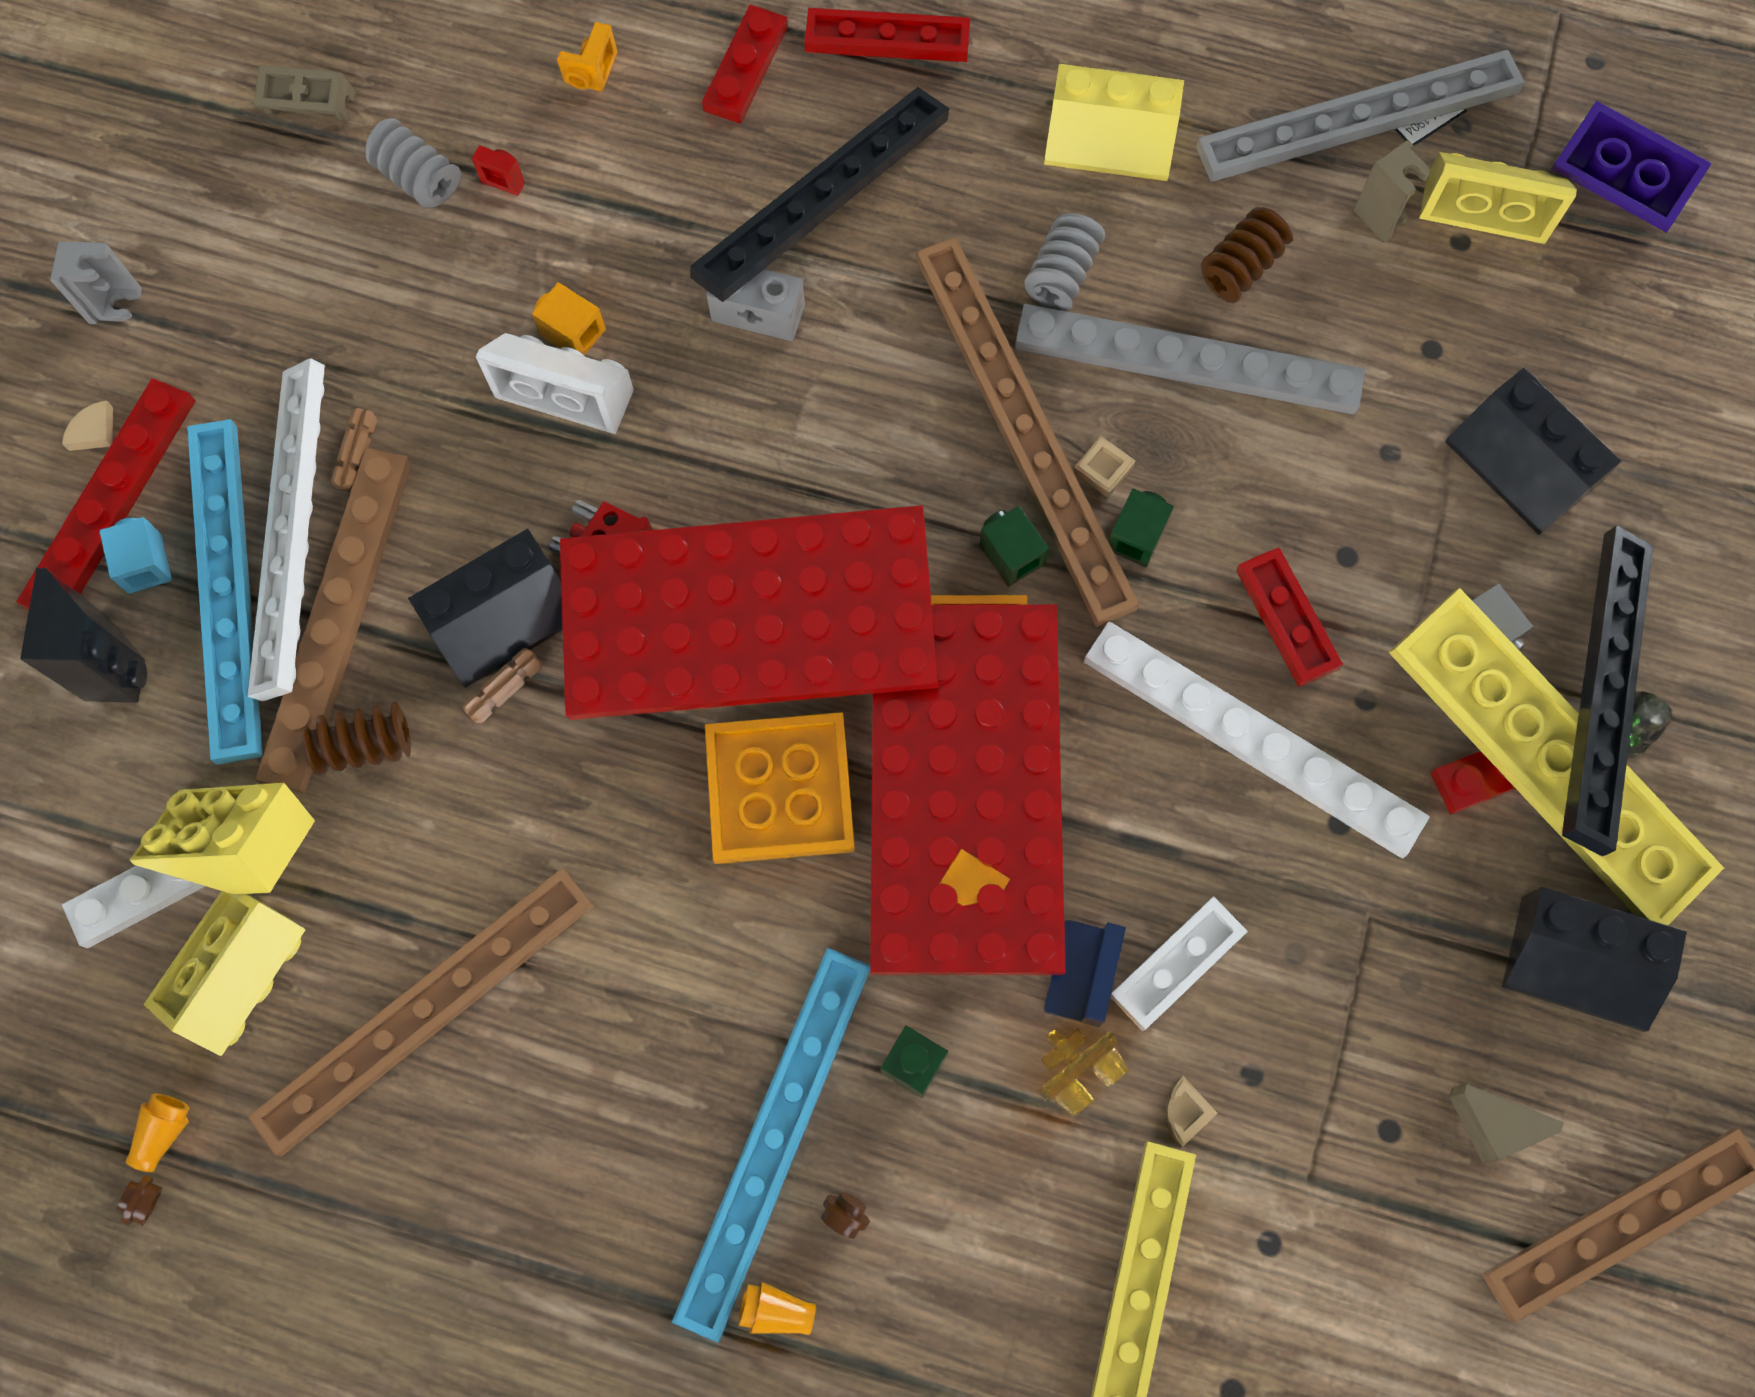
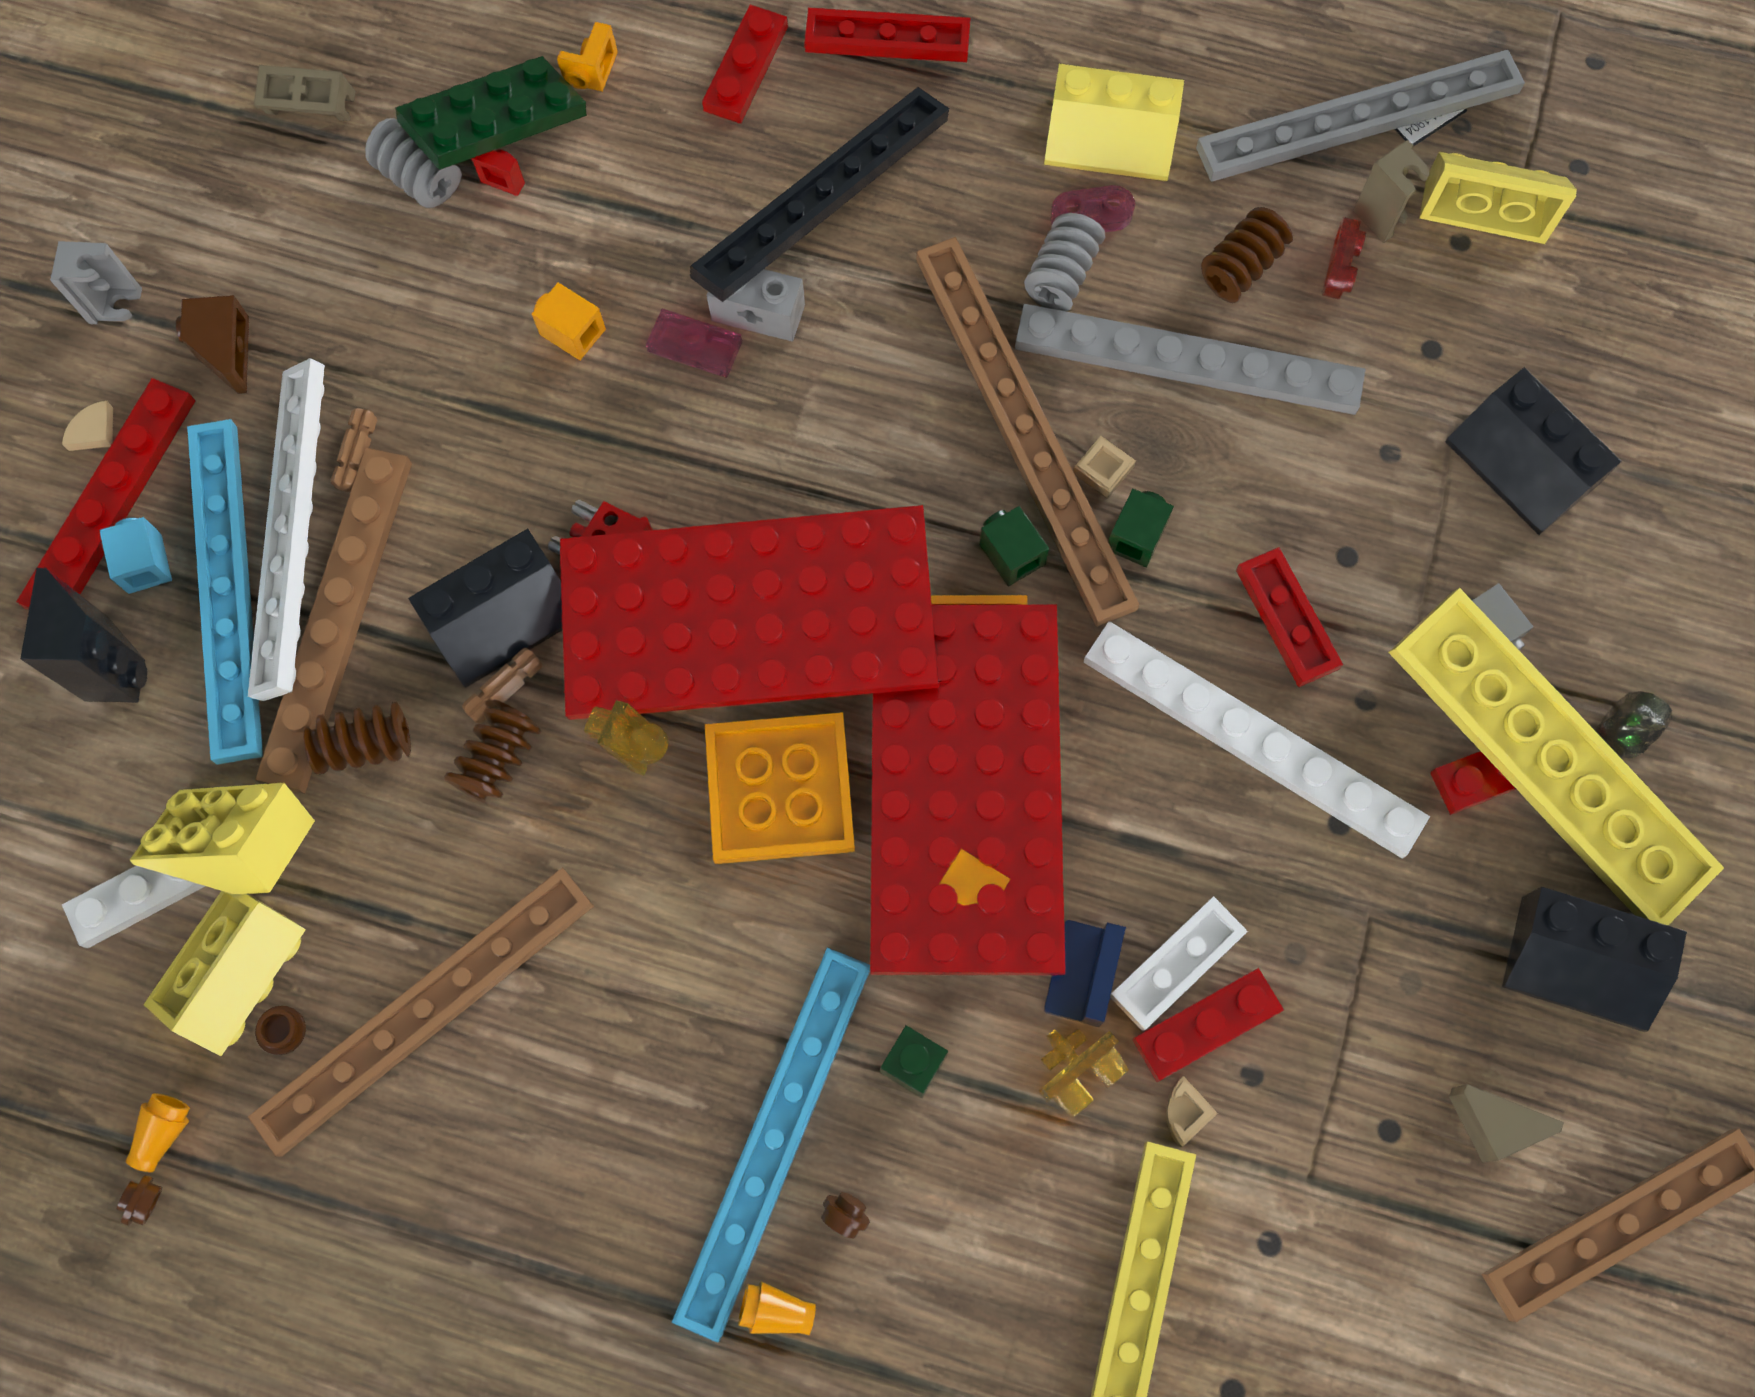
(217, 336): none -> reddish brown slope
(280, 1030): none -> reddish brown plate
(490, 112): none -> dark green plate
(492, 752): none -> reddish brown piece
(556, 381): white slope -> none
(627, 736): none -> clear yellow hips
(694, 343): none -> clear pink plate
(1095, 205): none -> clear pink plate
(1207, 1024): none -> red plate
(1340, 273): none -> clear red plate
(1608, 693): black plate -> none
(1631, 166): dark purple slope -> none

